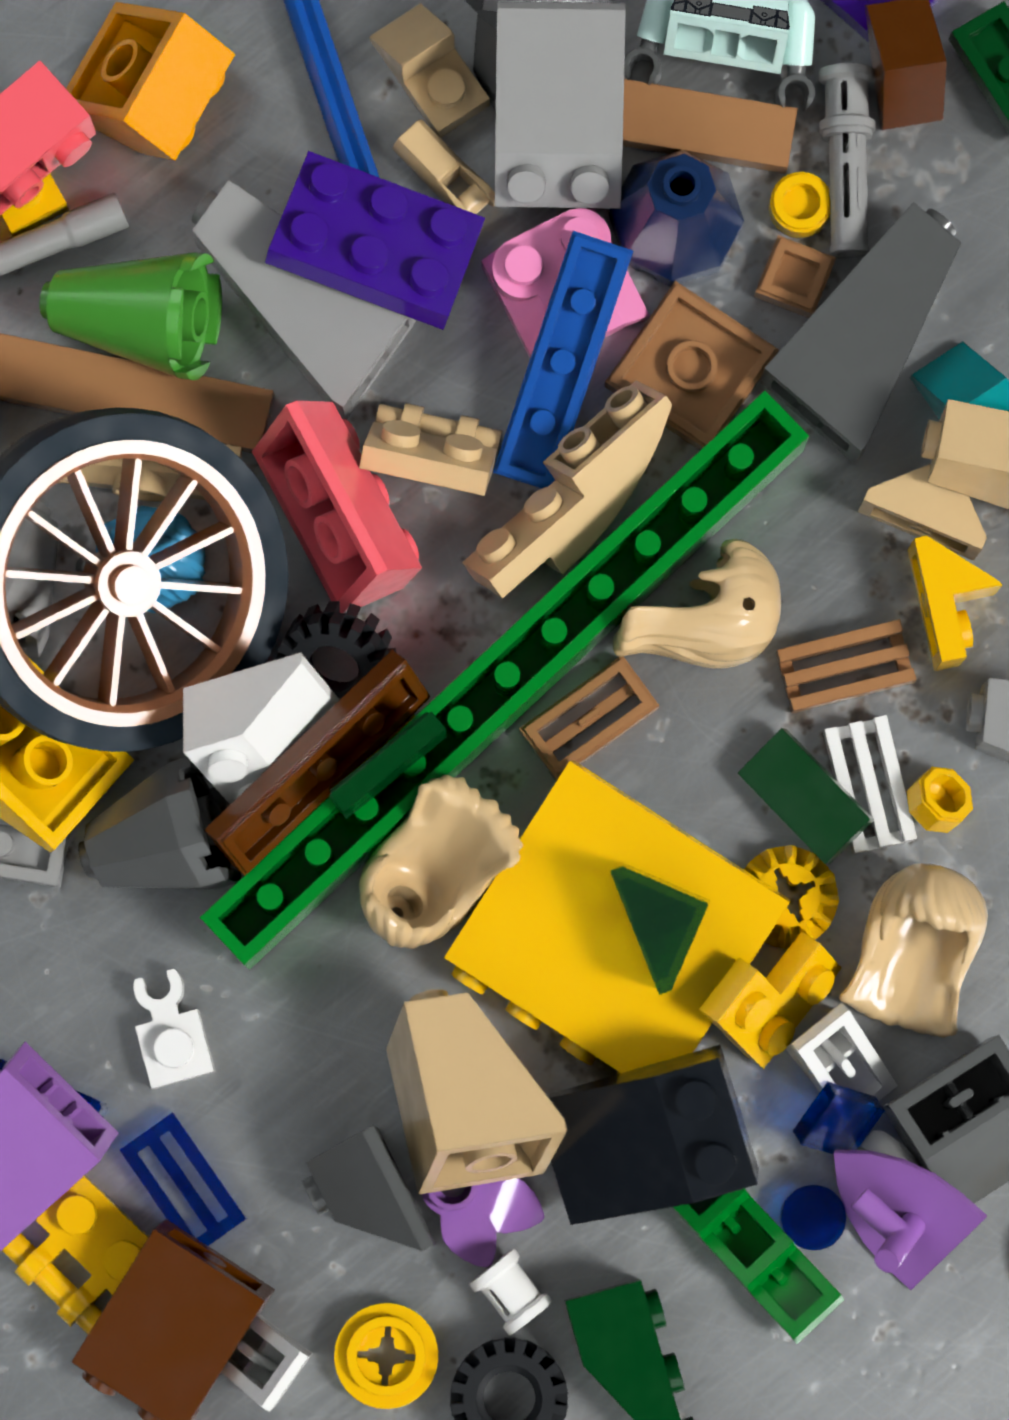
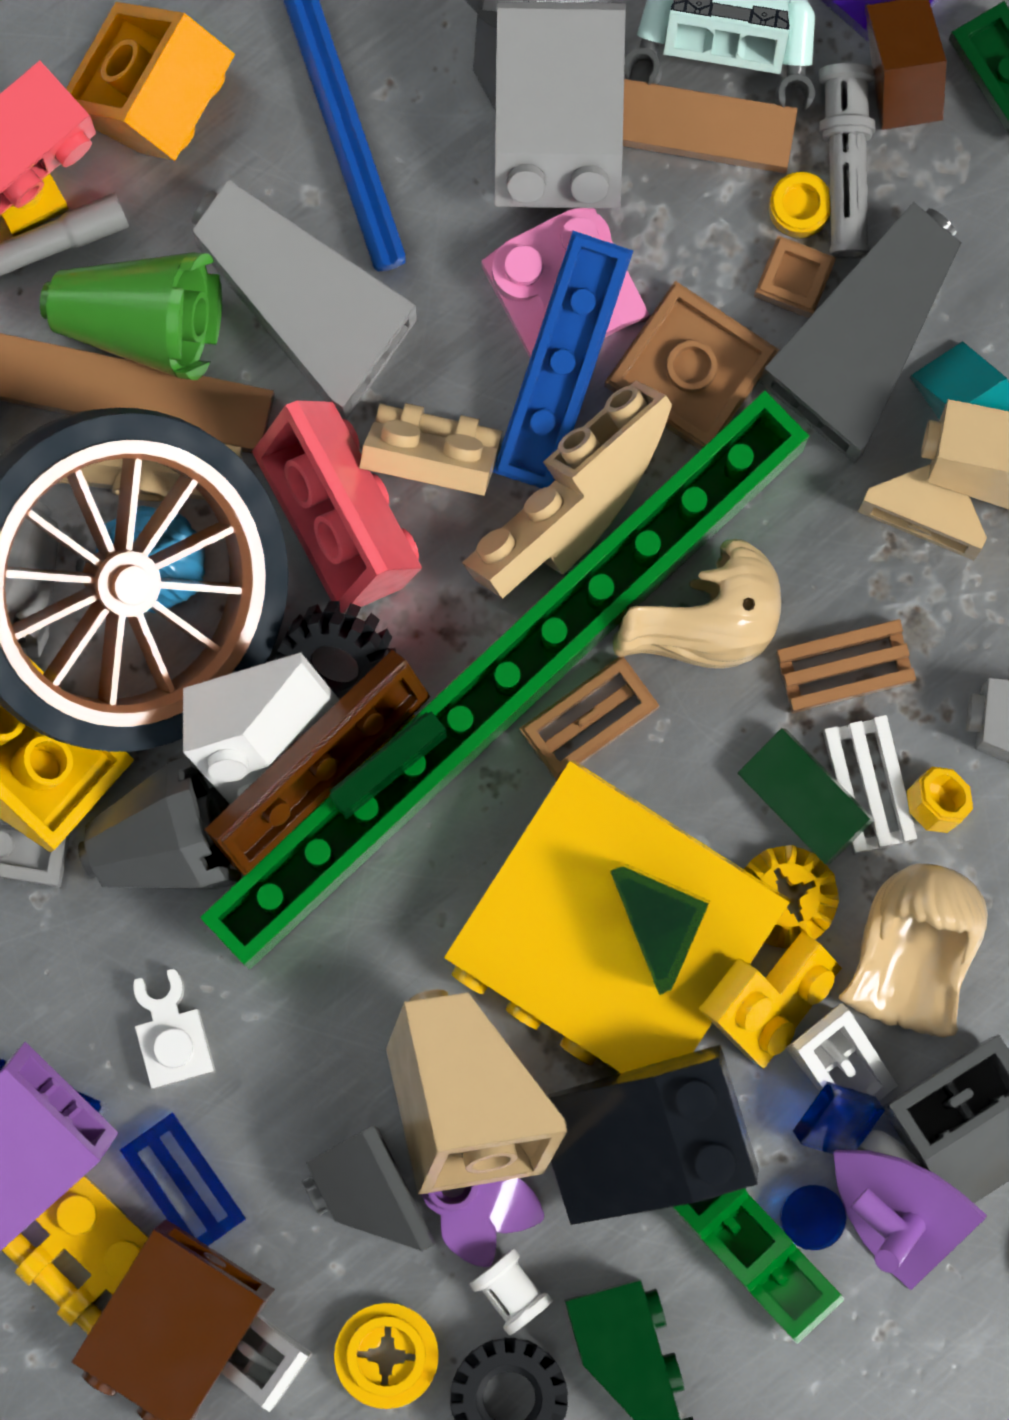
(375, 240): dark purple plate -> none
(430, 70): tan slope -> none
(436, 863): tan piece -> none
(441, 167): tan bar -> none
(677, 217): dark blue cone -> none
(941, 582): yellow slope -> none

